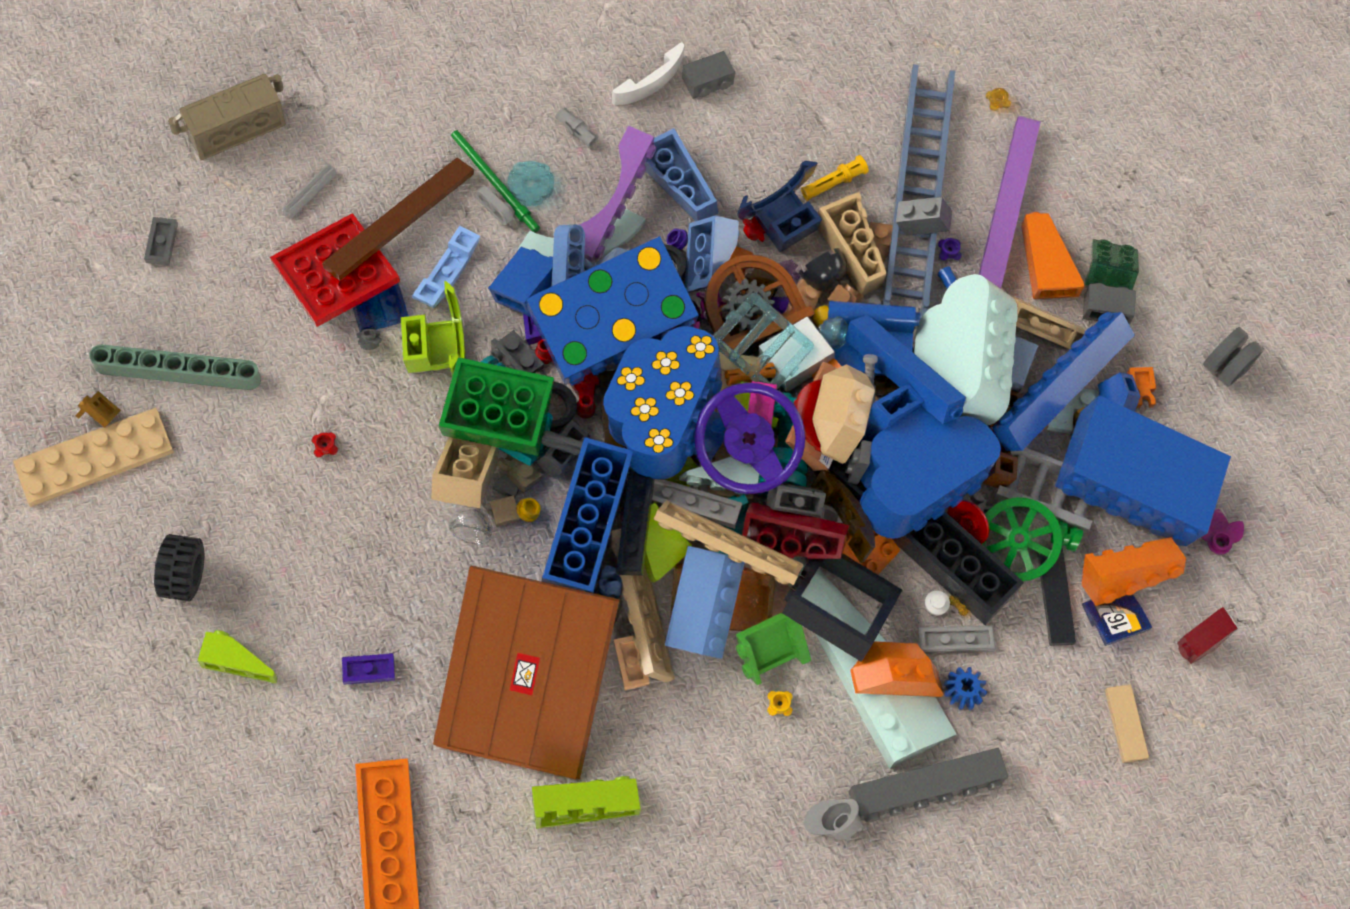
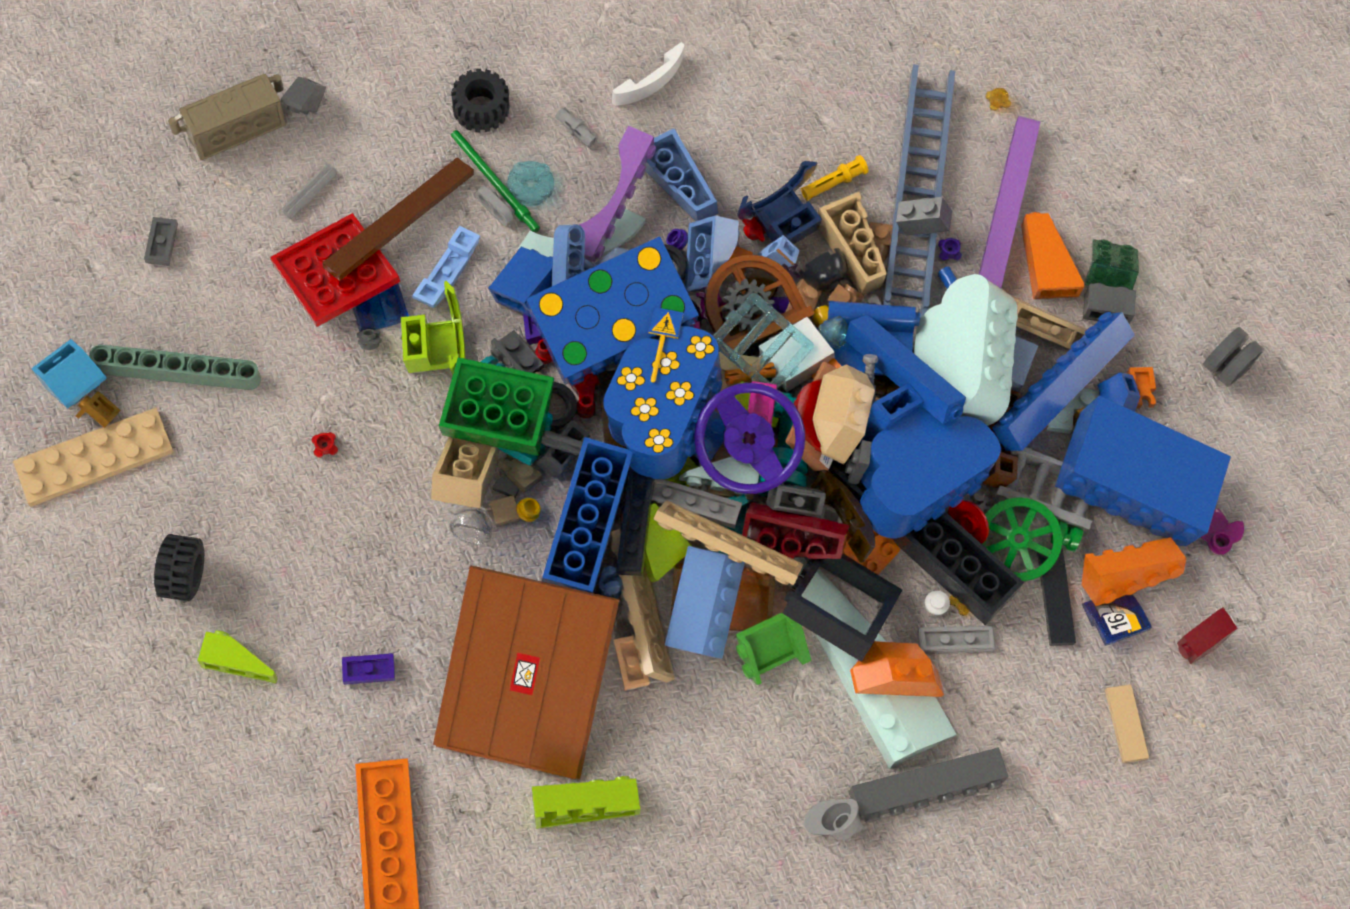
(69, 373): none -> dark azure slope
(303, 96): none -> dark grey slope
(476, 85): none -> black tyre
(666, 324): none -> piece
(708, 75): dark grey brick -> none
(774, 698): yellow plate -> none
(781, 251): none -> light blue leg
(972, 695): blue gear -> none

